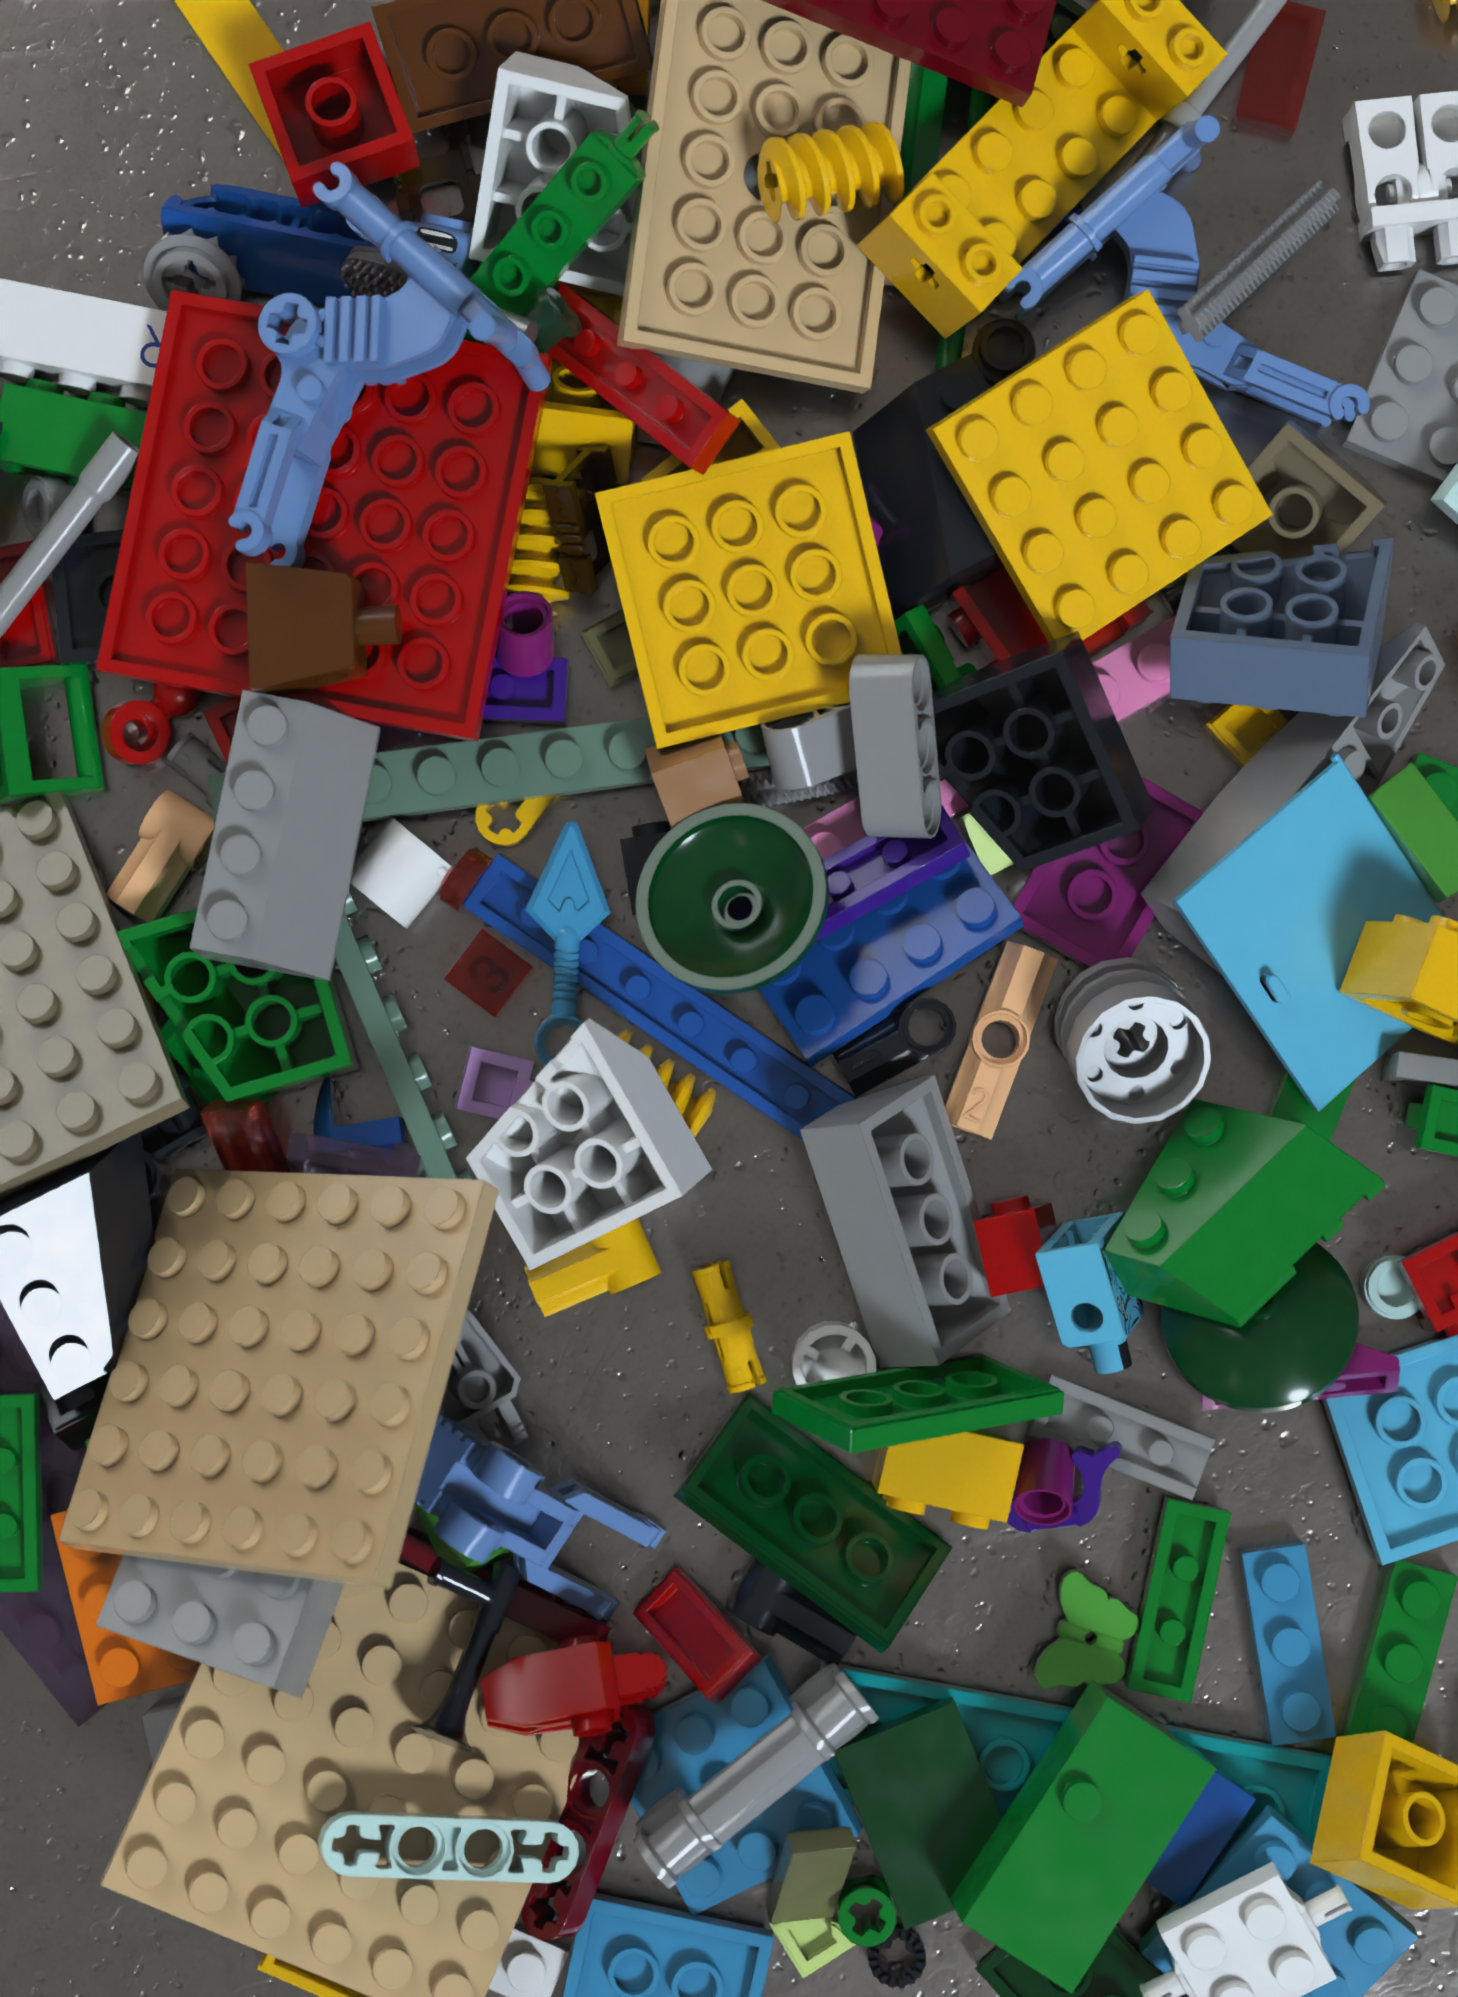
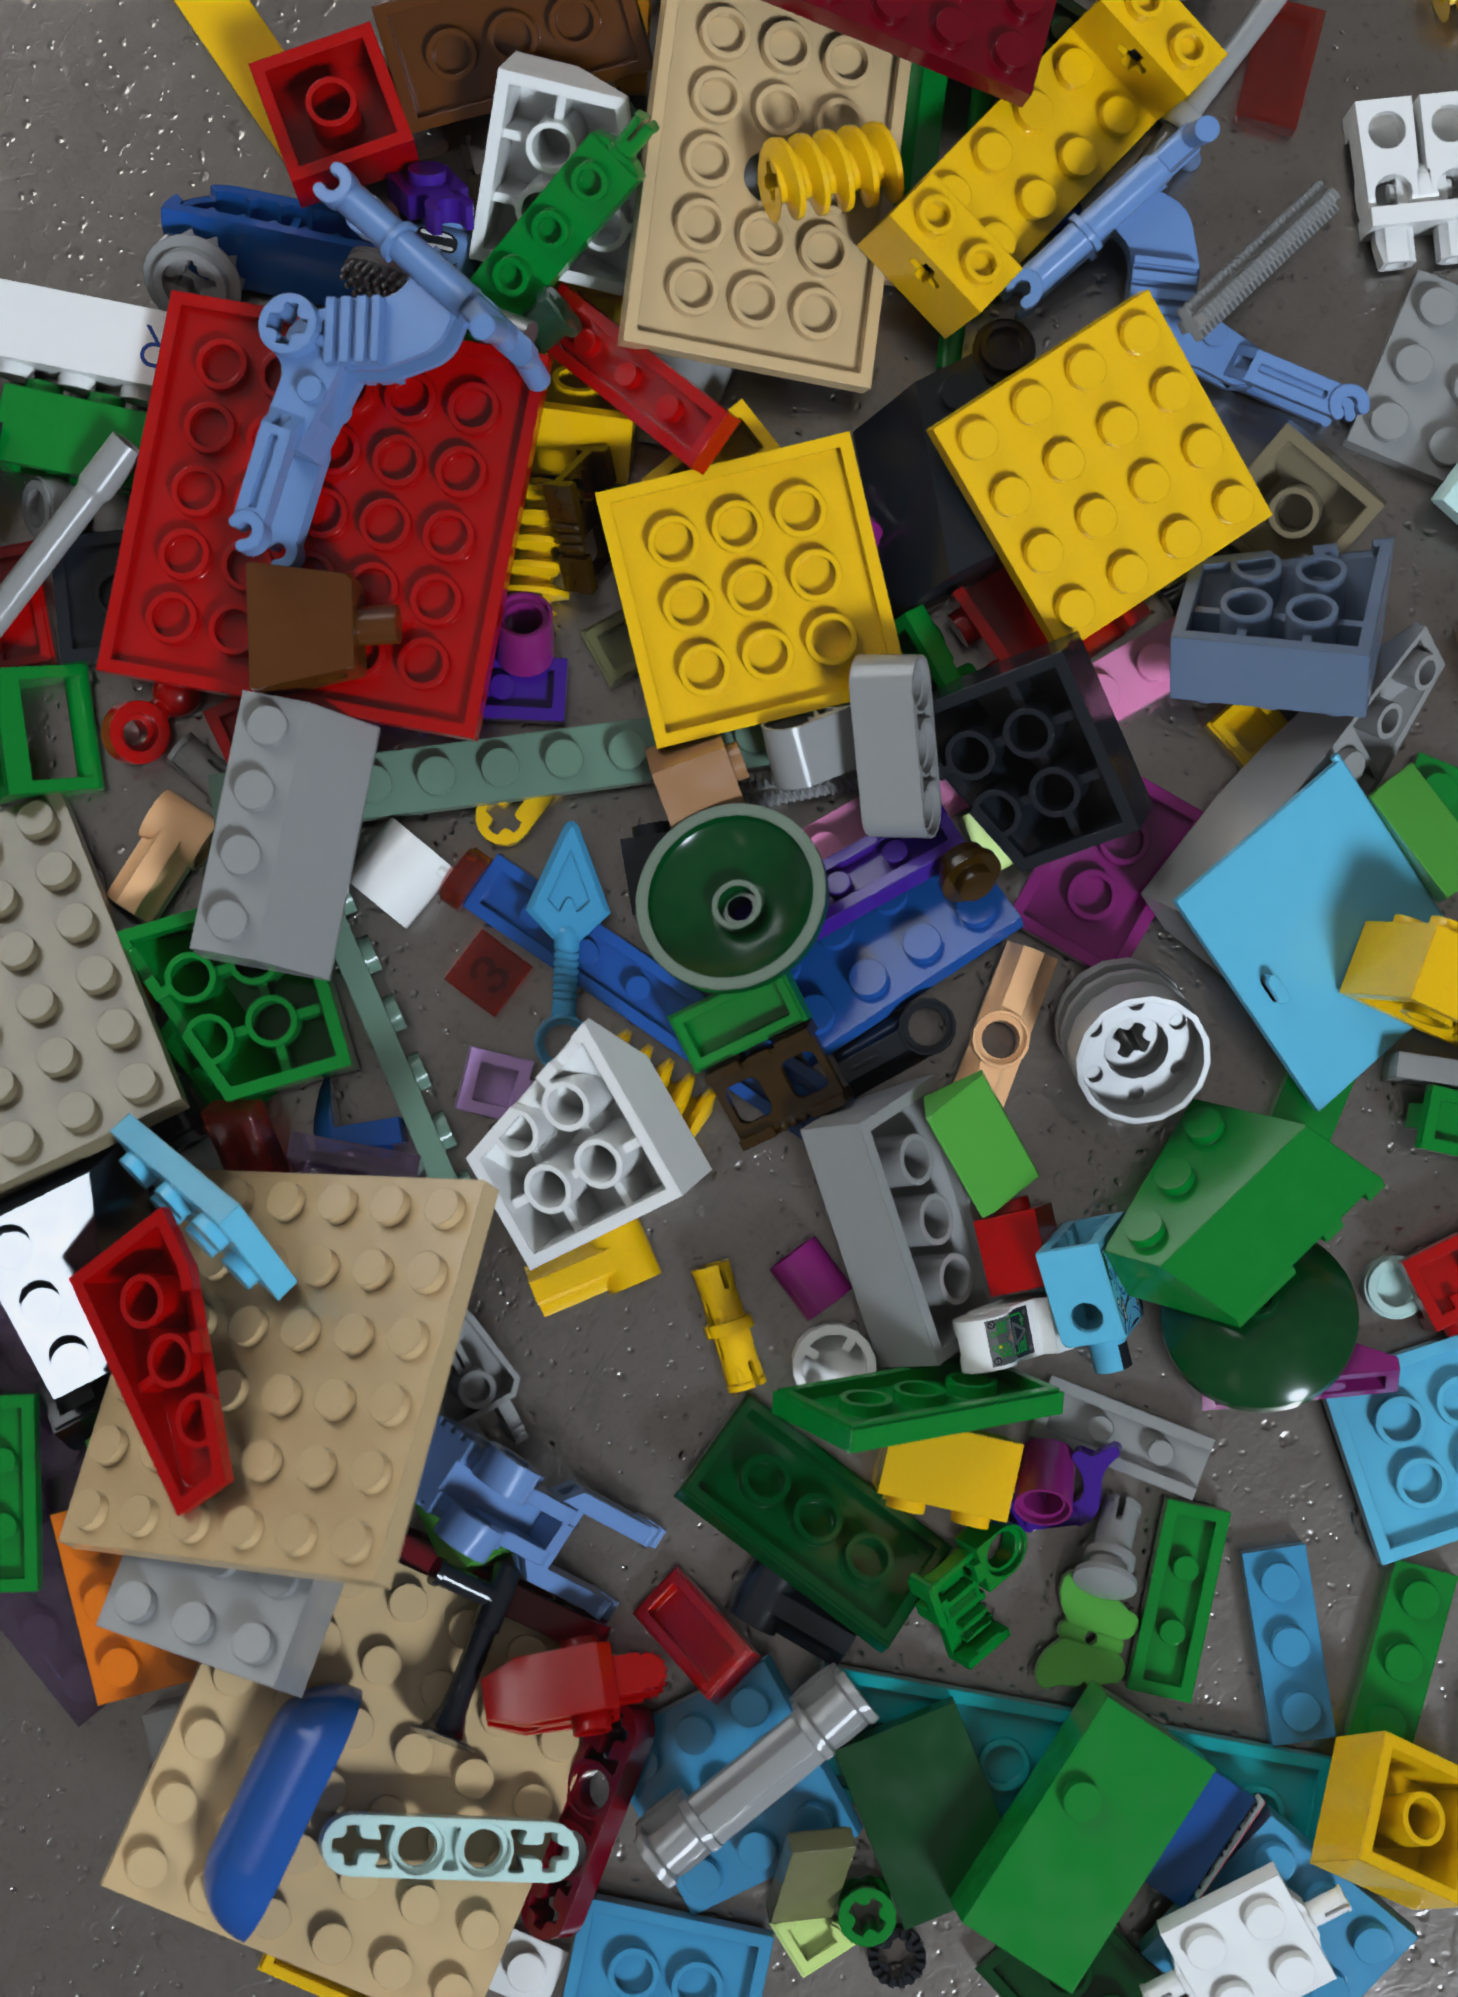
(156, 1340): none -> red wedge
(213, 1216): none -> medium azure plate
(276, 1804): none -> blue brick
(431, 193): none -> dark purple plate
(732, 1023): none -> green tile
(767, 1067): none -> dark brown piece
(810, 1278): none -> magenta beam
(952, 1592): none -> green piece
(968, 872): none -> dark brown plate
(980, 1142): none -> bright green slope
(1007, 1333): none -> white leg
(1110, 1558): none -> light grey pin
(1230, 1846): none -> white sticker

